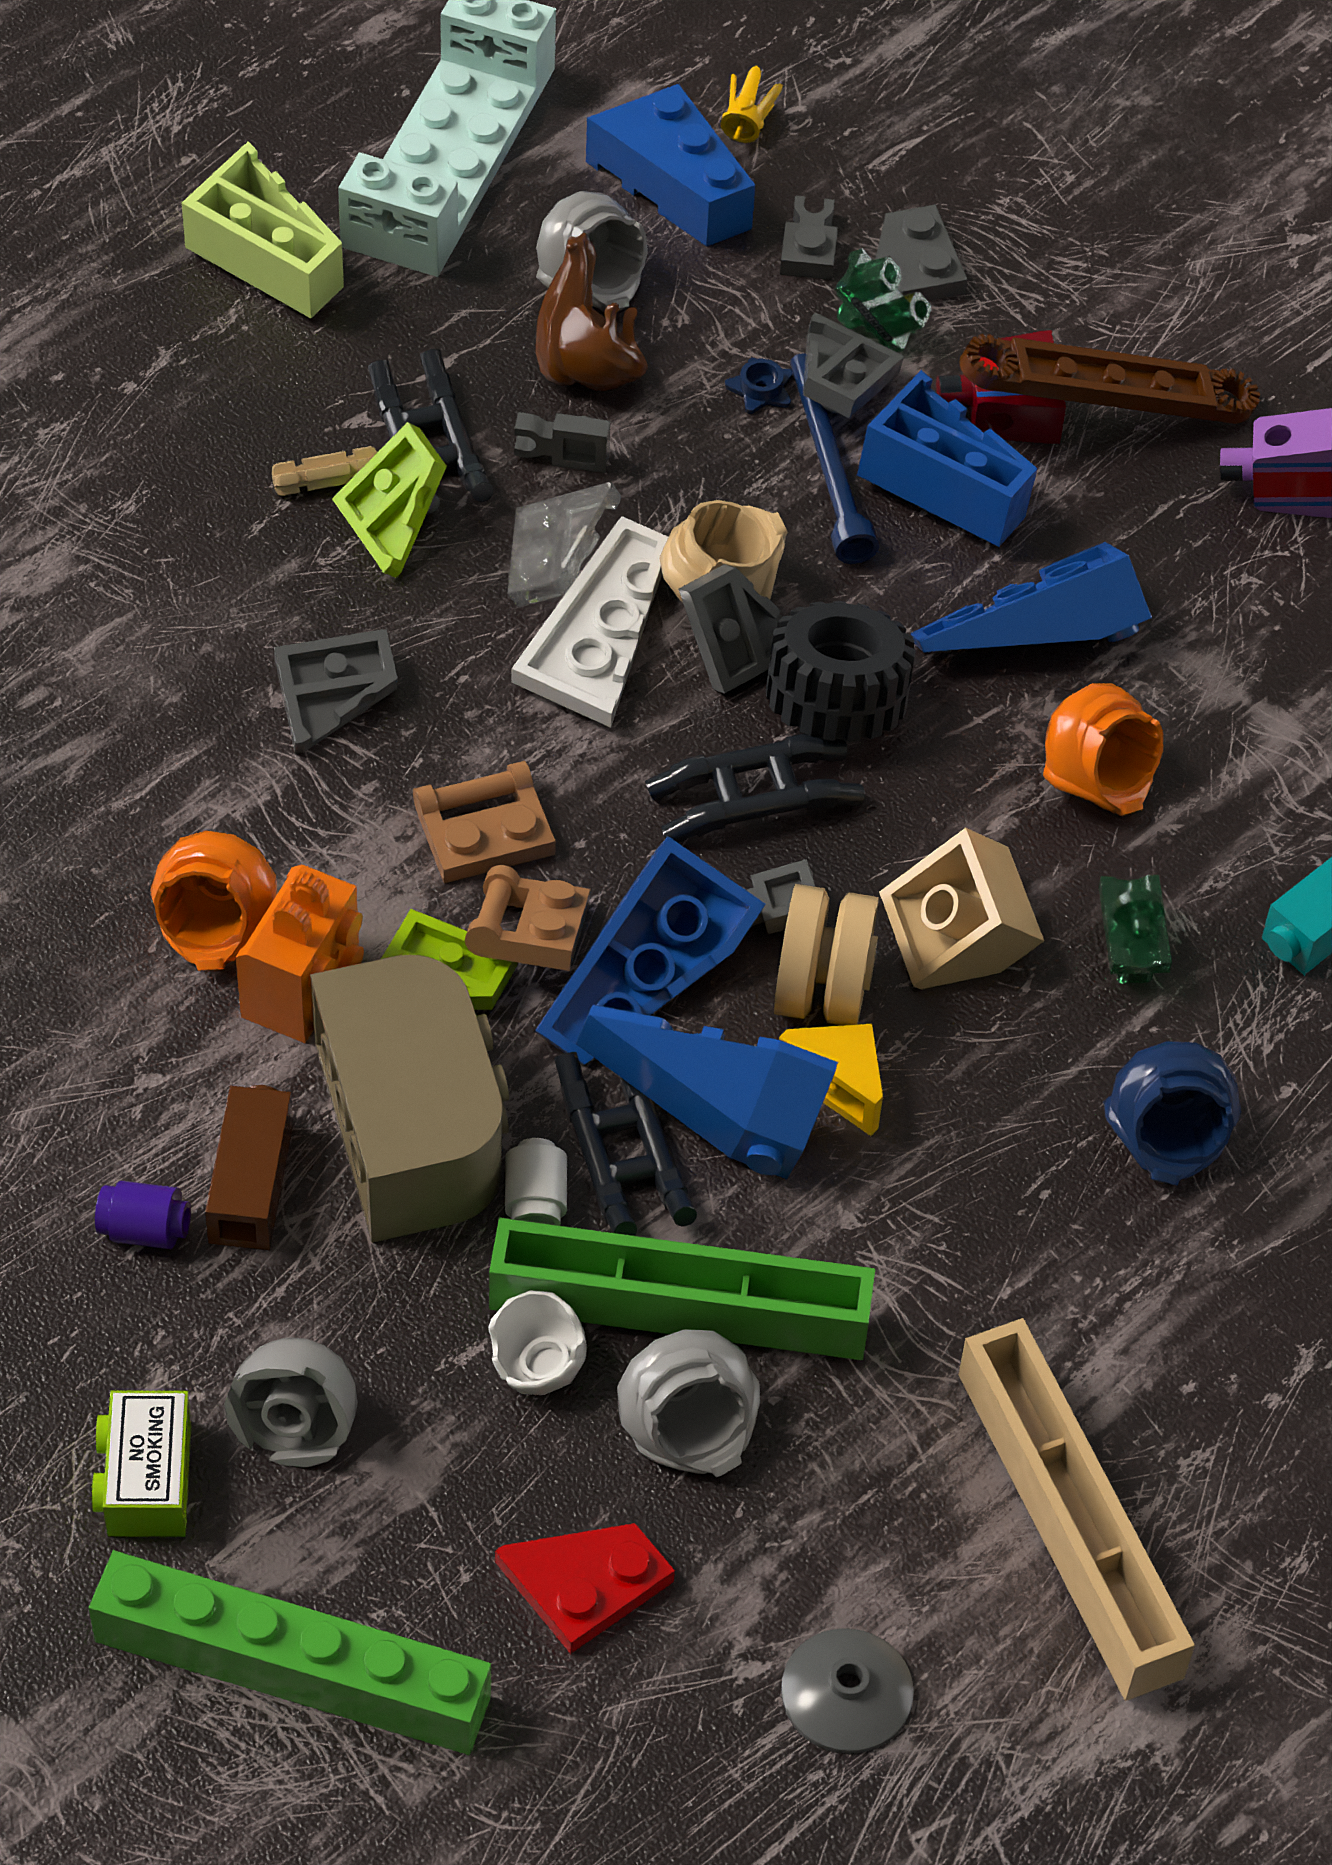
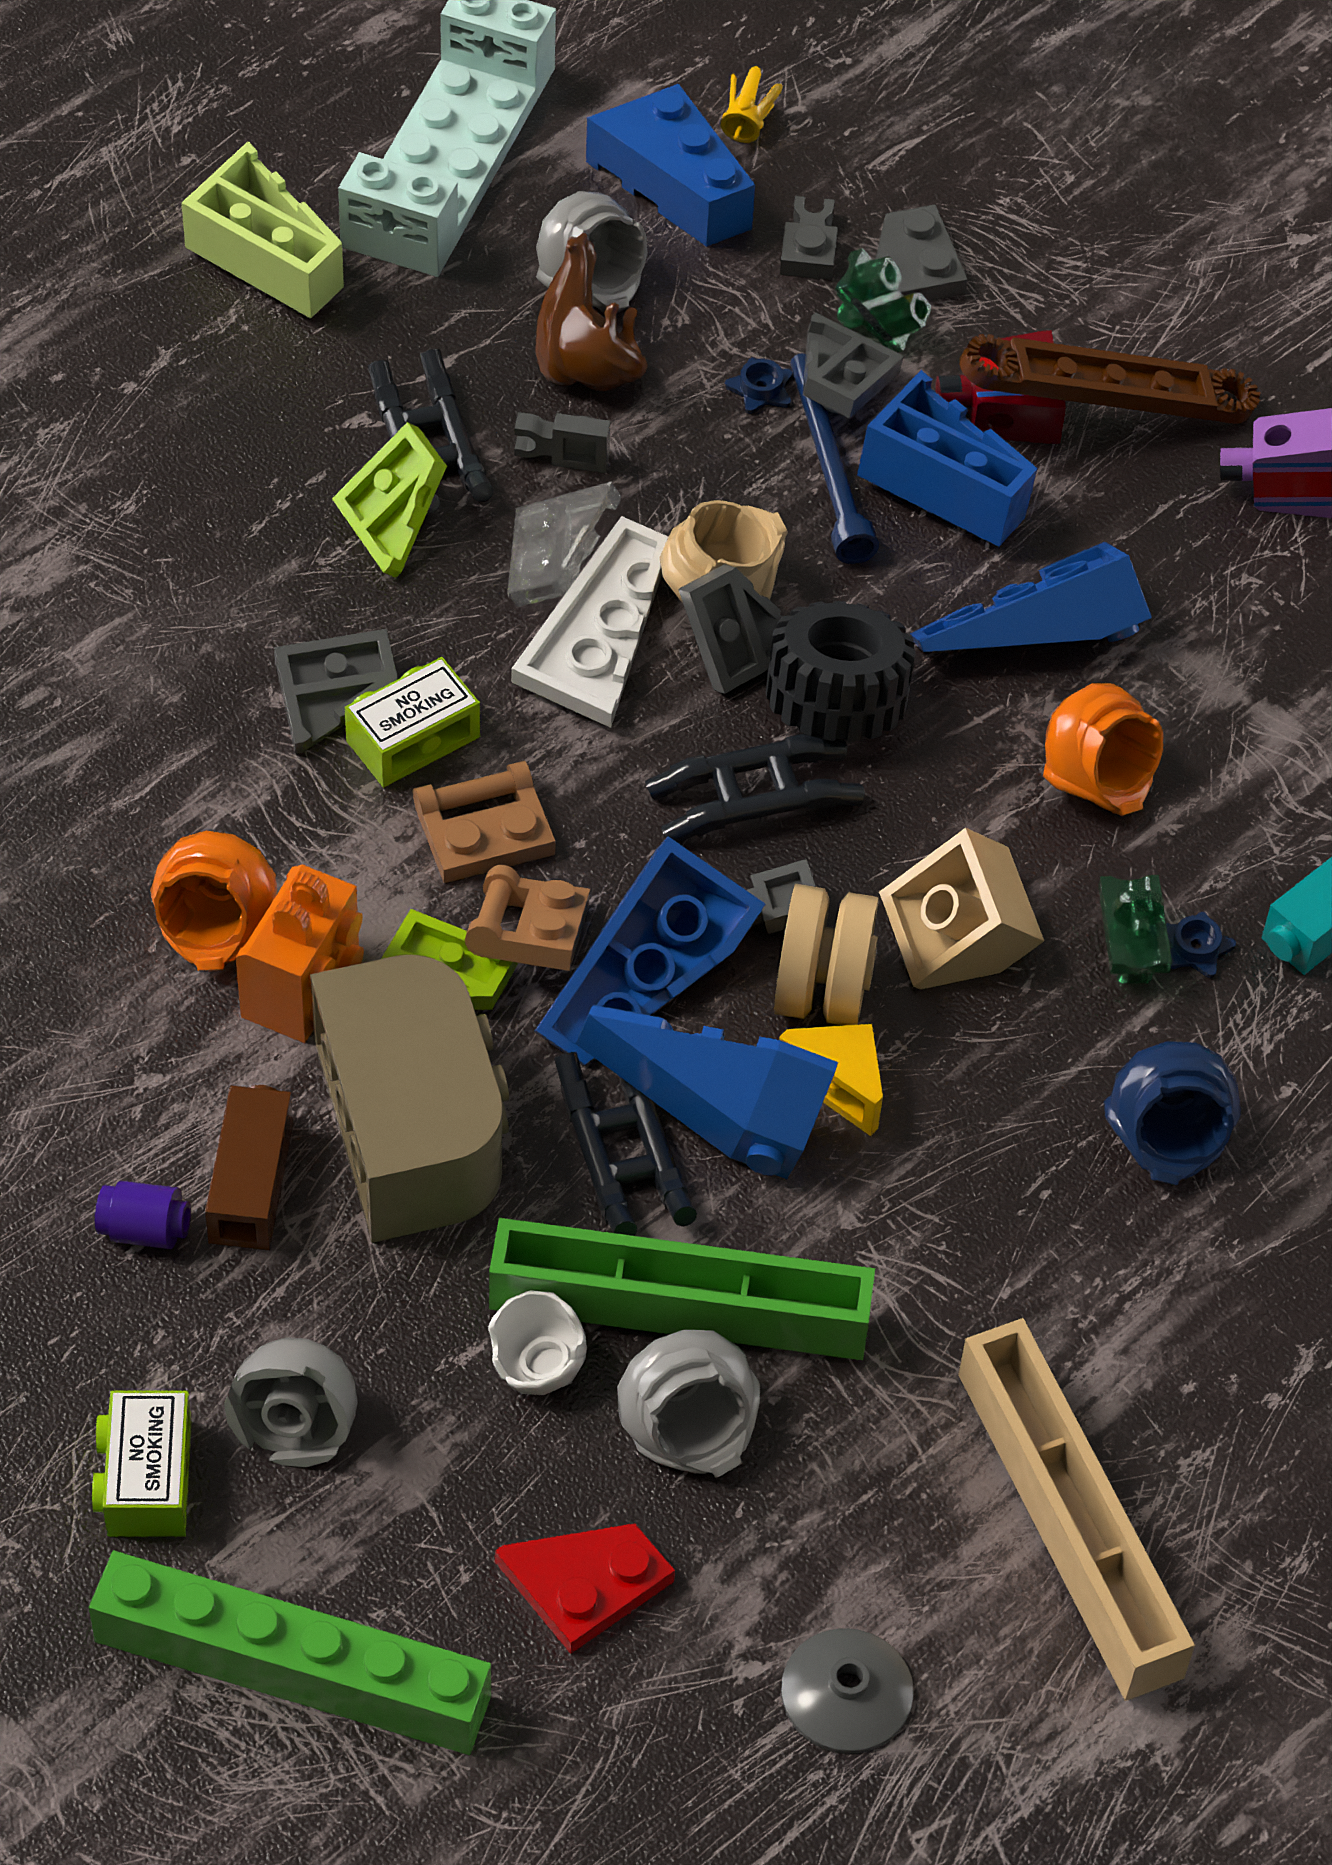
(319, 471): tan axle -> none
(412, 721): none -> brick
(536, 1182): white brick -> none
(1204, 931): none -> dark blue plate

